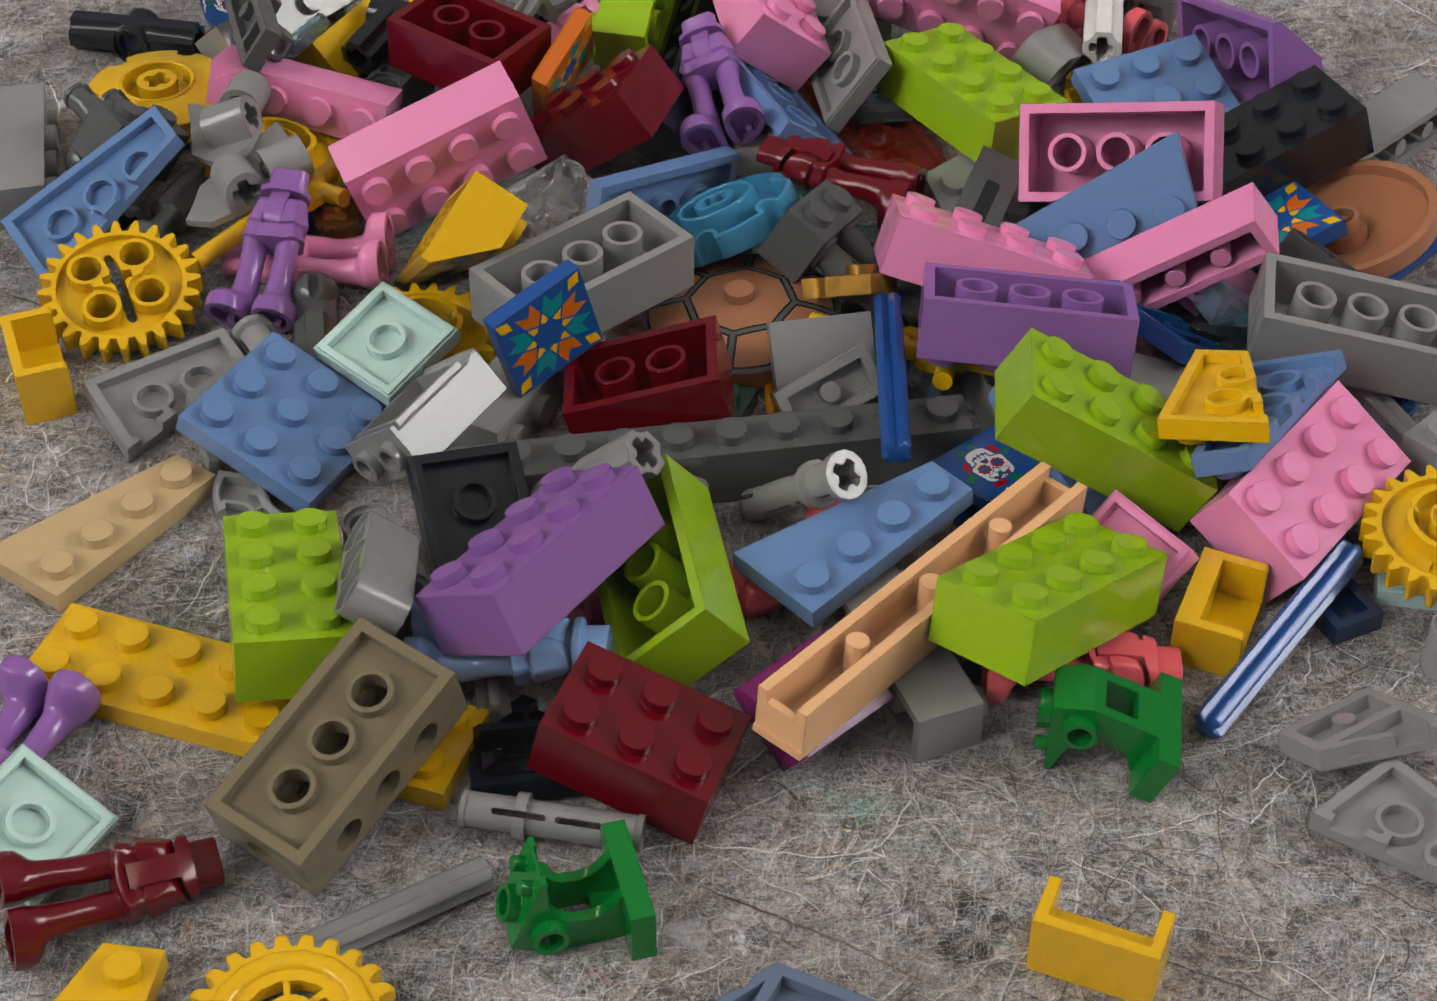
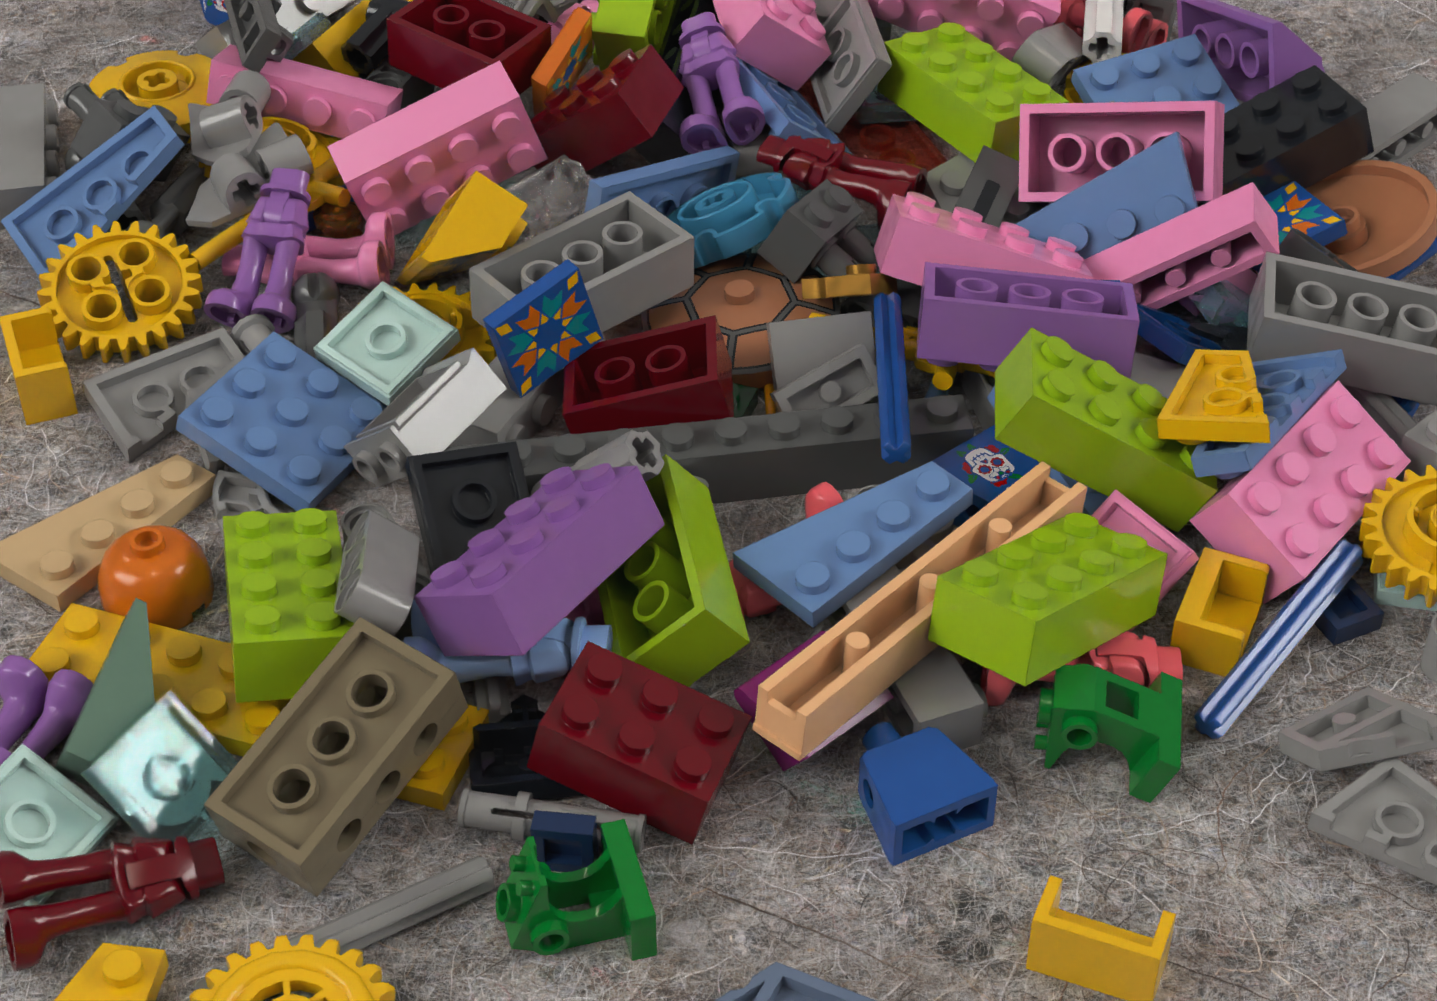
(116, 698): none -> sand green slope
(132, 33): black piece -> none
(159, 568): none -> orange cylinder
(162, 771): none -> clear light blue tile
(565, 840): none -> dark blue tile
(813, 485): light grey pin -> none
(921, 791): none -> blue torso

